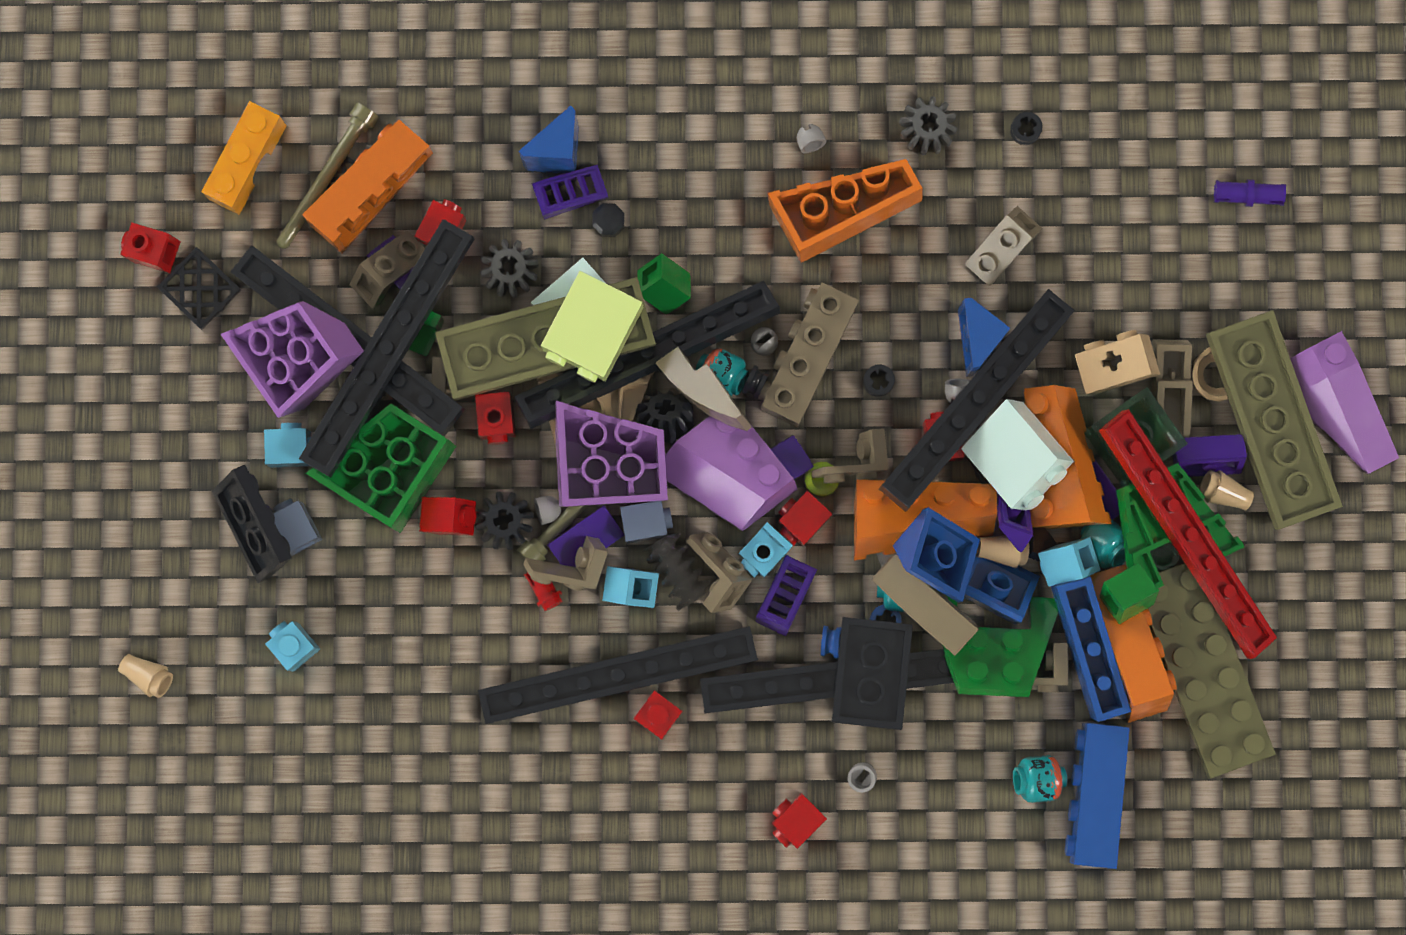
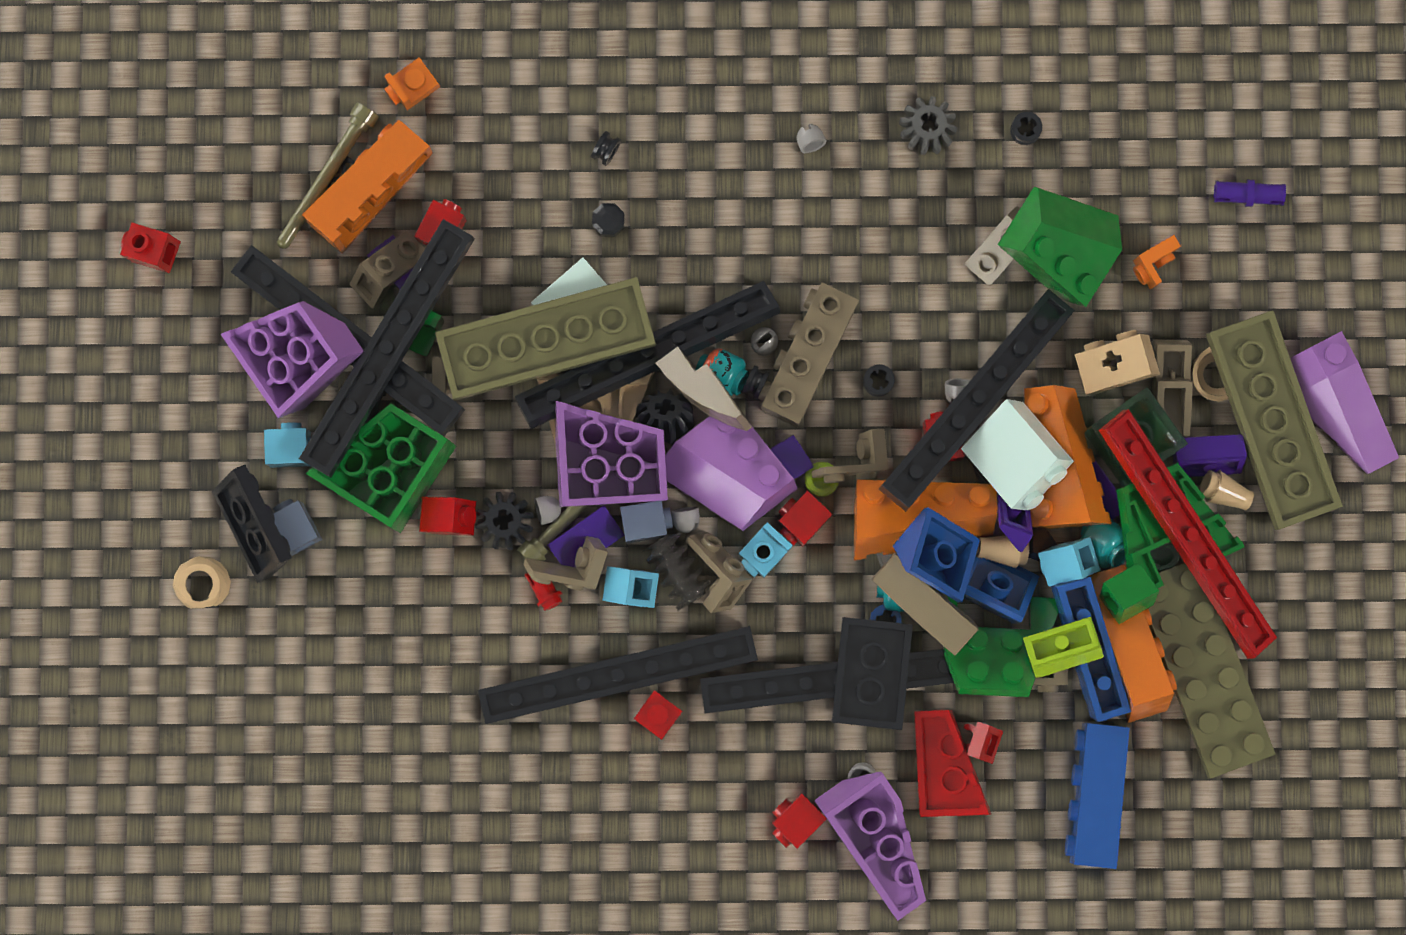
(146, 675): tan cone -> none
(180, 270): black window -> none
(216, 571): none -> tan piece
(234, 171): light orange arch -> none
(291, 645): medium azure brick -> none
(411, 84): none -> orange bracket
(495, 417): red brick -> none
(522, 268): dark grey gear -> none
(554, 146): blue slope -> none
(566, 179): dark purple slope -> none
(591, 327): yellowish green brick -> none
(606, 148): none -> black bush
(664, 284): green panel -> none
(686, 519): none -> light grey hinge
(773, 621): dark purple slope -> none
(830, 641): blue bush -> none
(842, 207): orange wedge -> none
(873, 829): none -> medium lavender wedge
(944, 769): none -> red wing
(979, 334): blue slope -> none
(984, 741): none -> red tile
(1039, 779): teal head -> none
(1063, 647): none -> lime slope
(1064, 244): none -> green wedge
(1158, 255): none -> orange bracket

